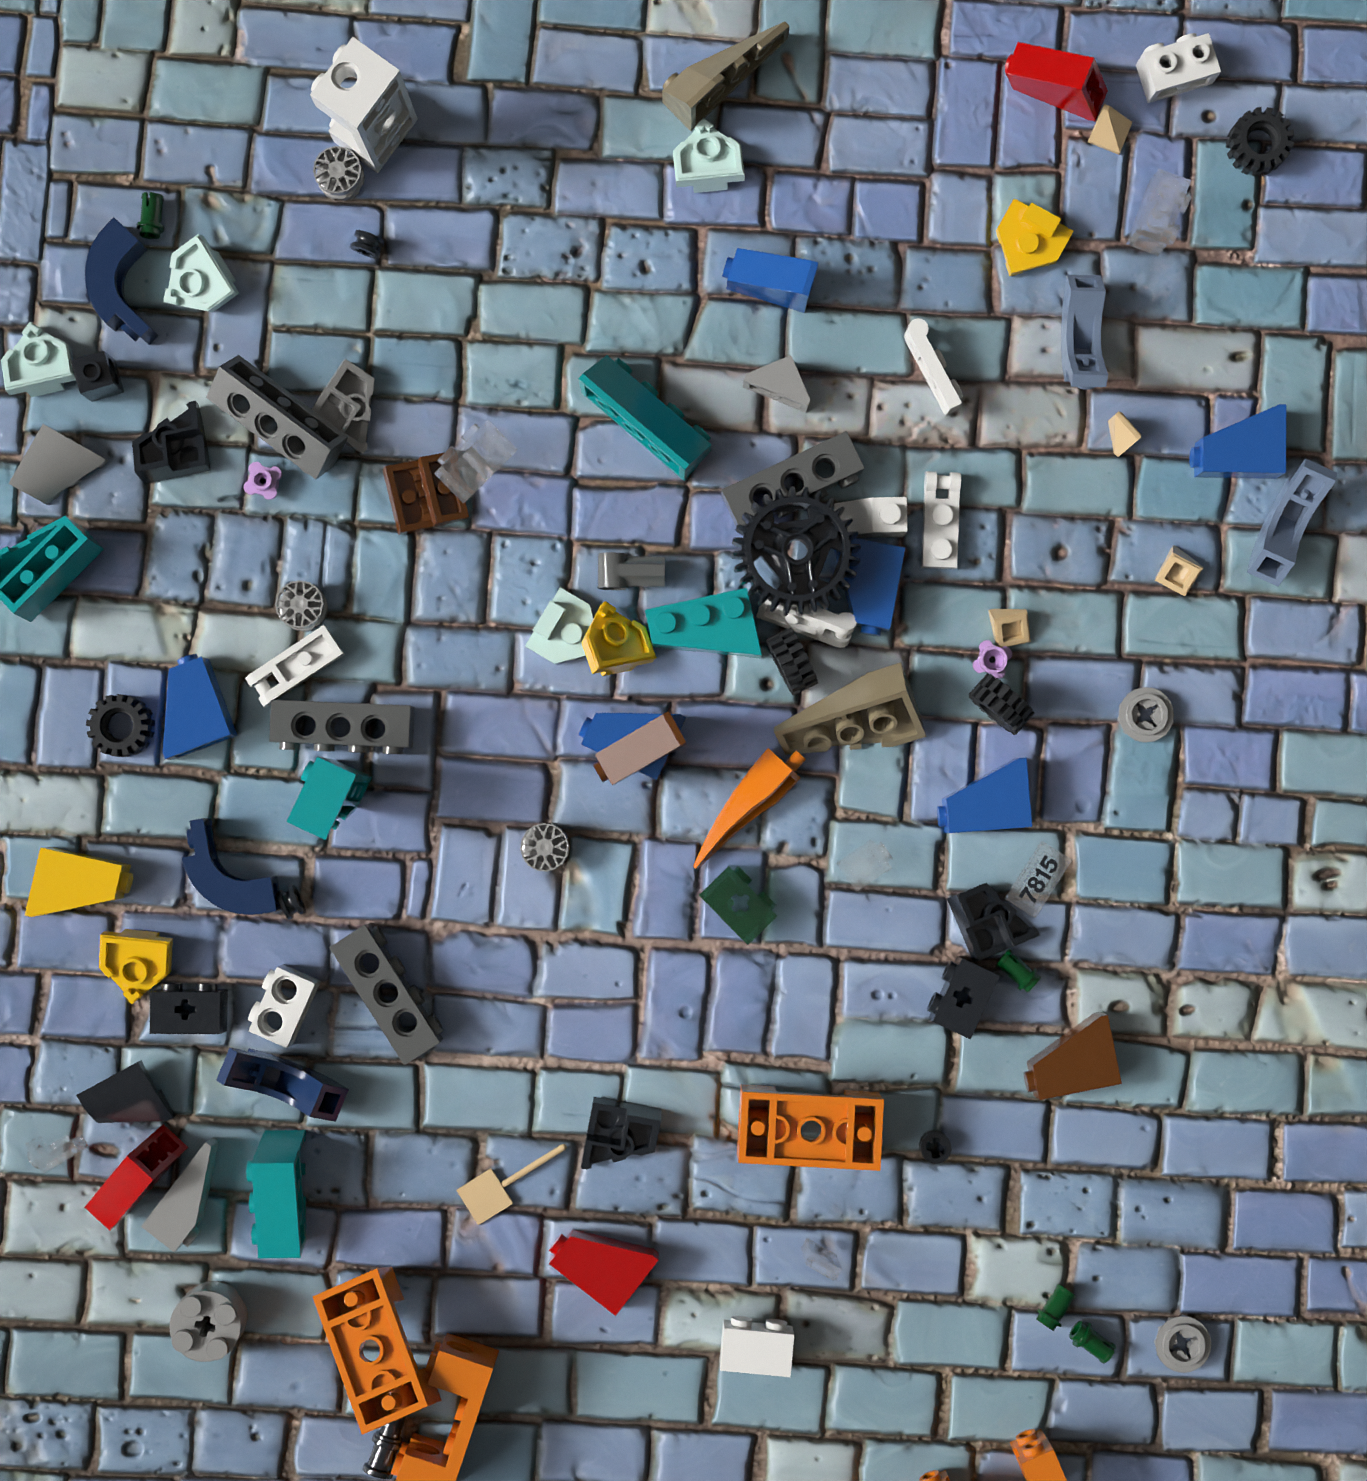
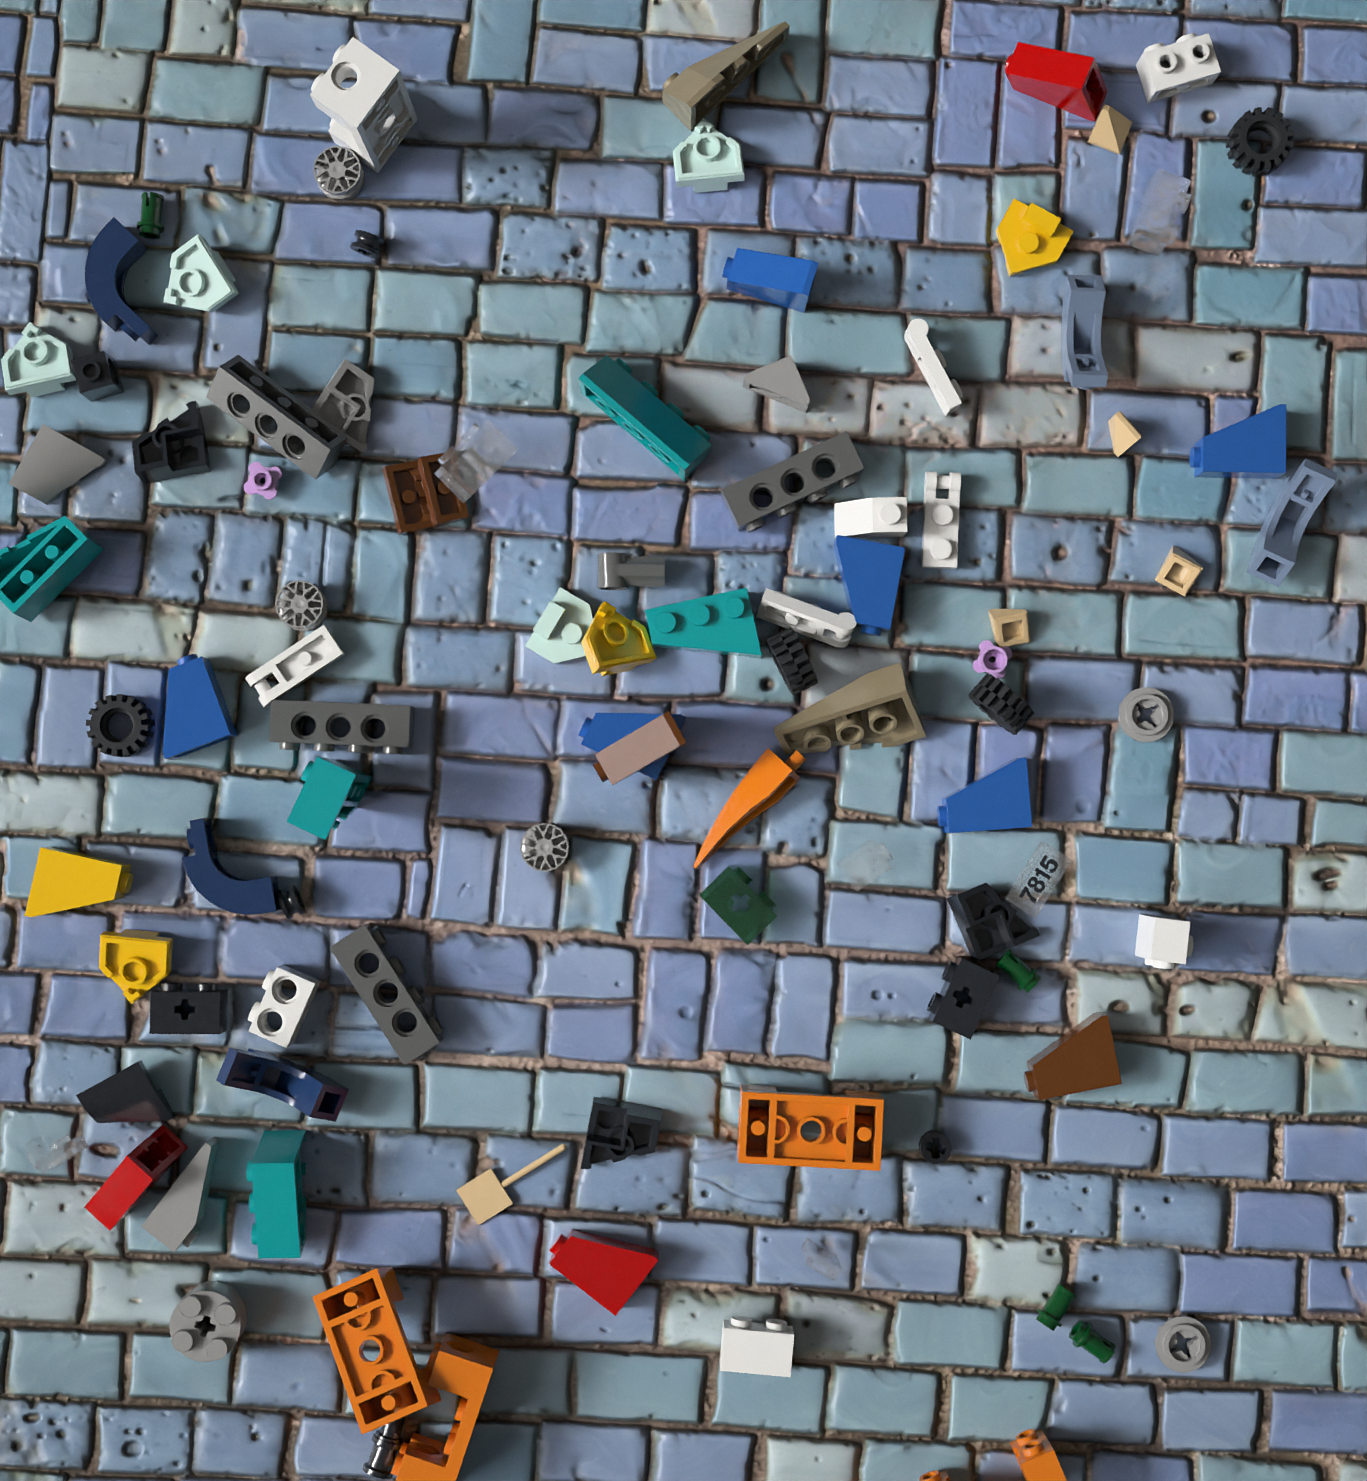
(798, 577): black gear -> none
(1163, 941): none -> white brick

